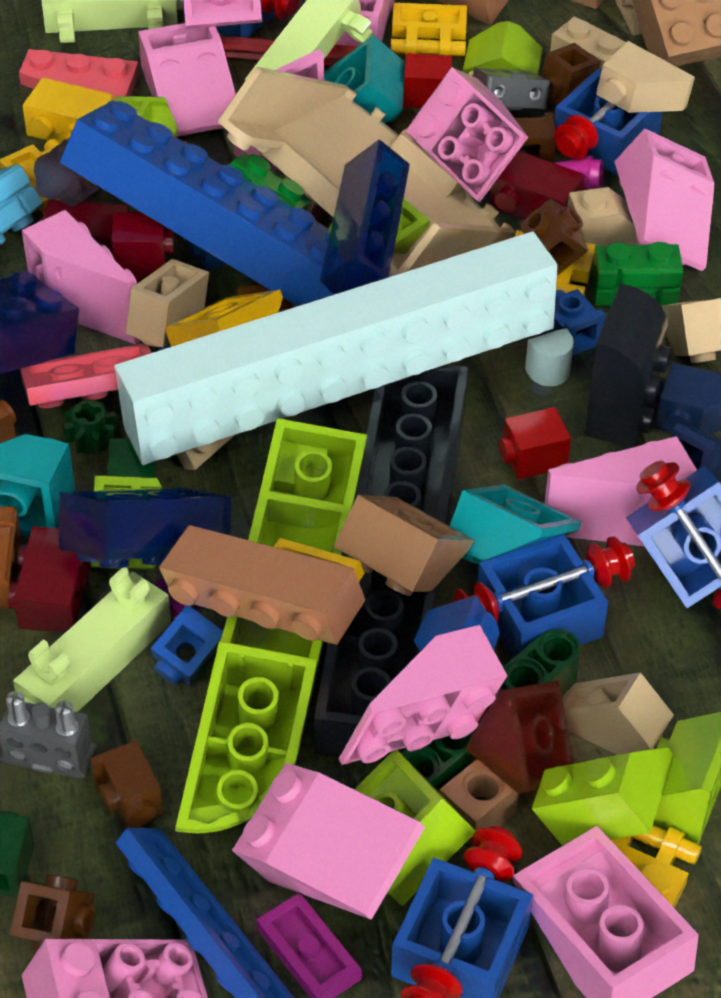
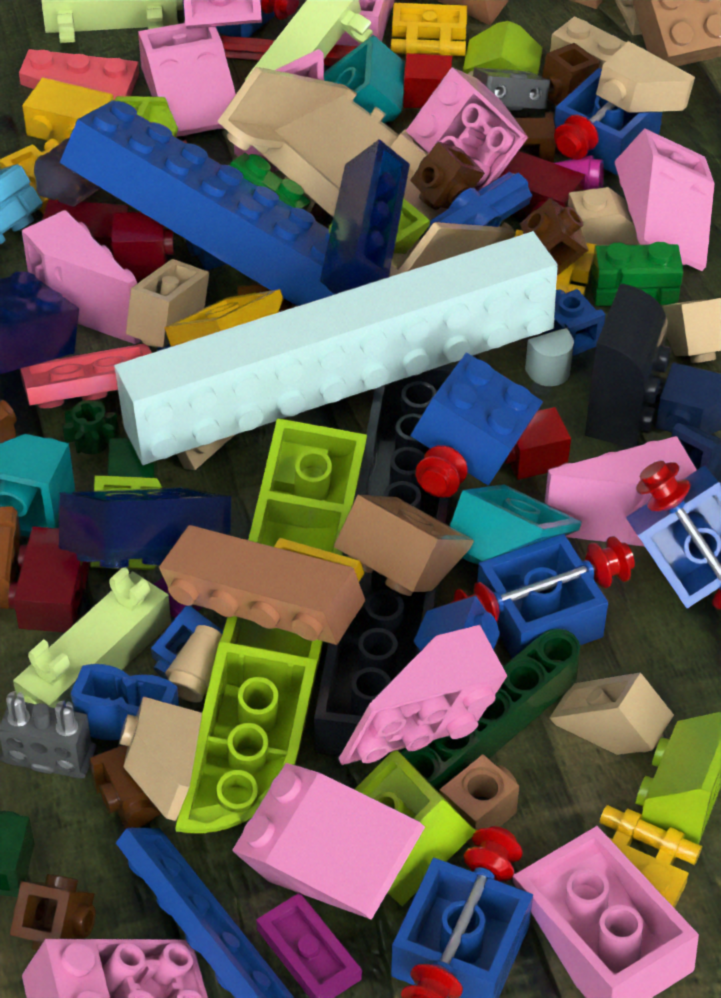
(111, 694): none -> blue brick
(161, 752): none -> tan slope
(194, 664): none -> tan cone
(445, 175): none -> reddish brown brick
(471, 426): none -> blue brick
(489, 204): none -> blue piece
(524, 735): clear red slope -> none
(607, 792): lime slope -> none

